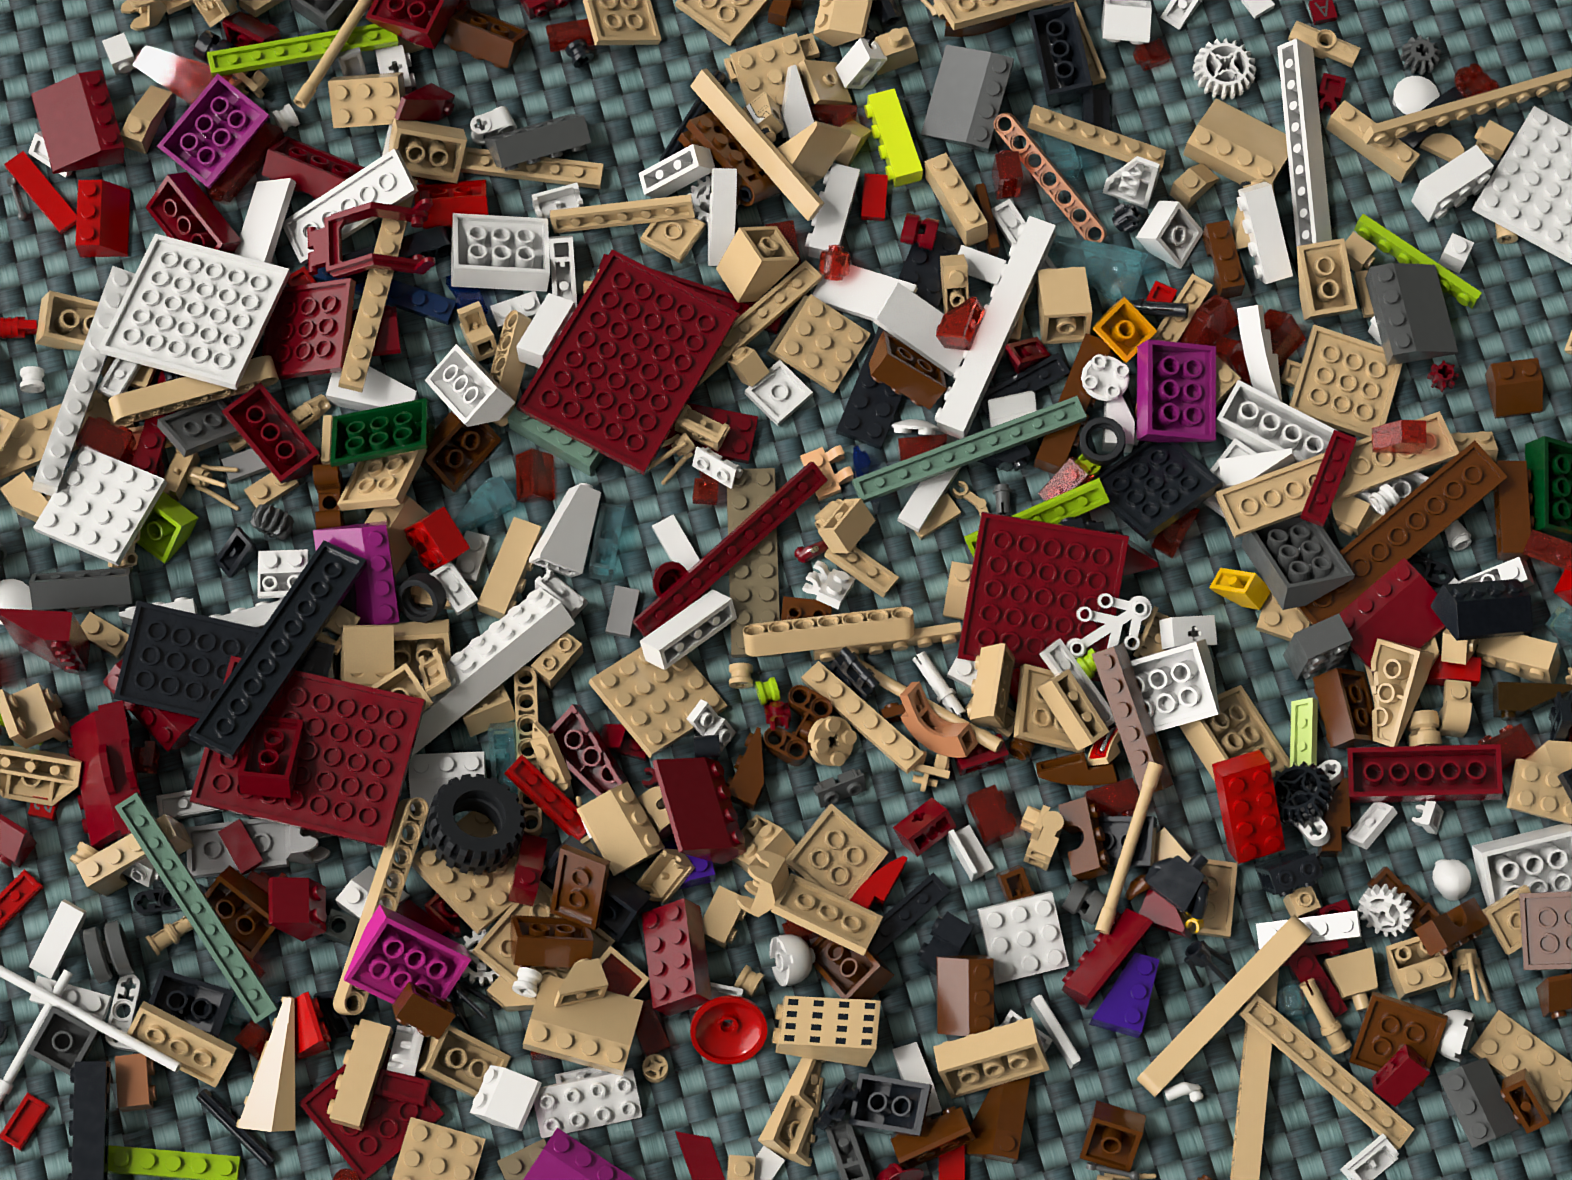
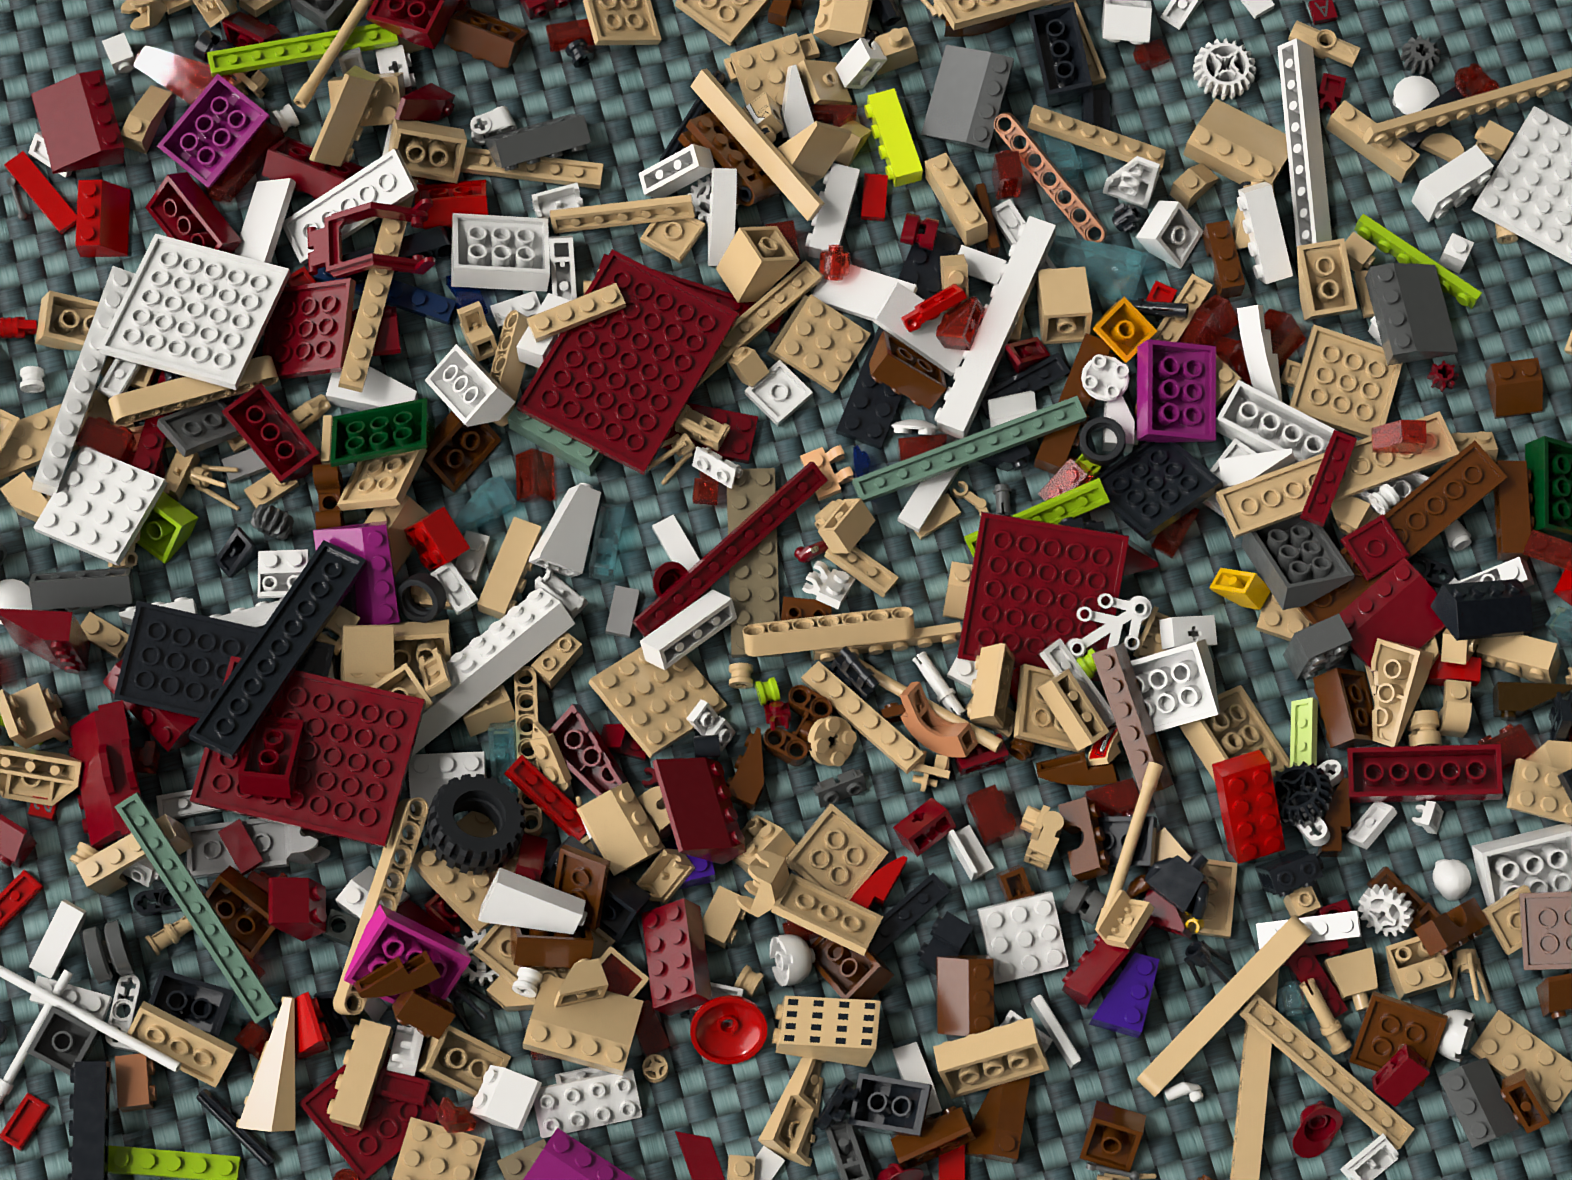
(345, 117): none -> tan slope
(375, 1008): none -> white sticker
(398, 977): none -> reddish brown slope
(454, 1118): none -> clear red bracket
(531, 905): none -> white slope
(576, 312): none -> tan plate
(933, 306): none -> red hinge
(1123, 920): none -> tan bracket
(1316, 1129): none -> dark red piece
(1374, 547): none -> dark red tile

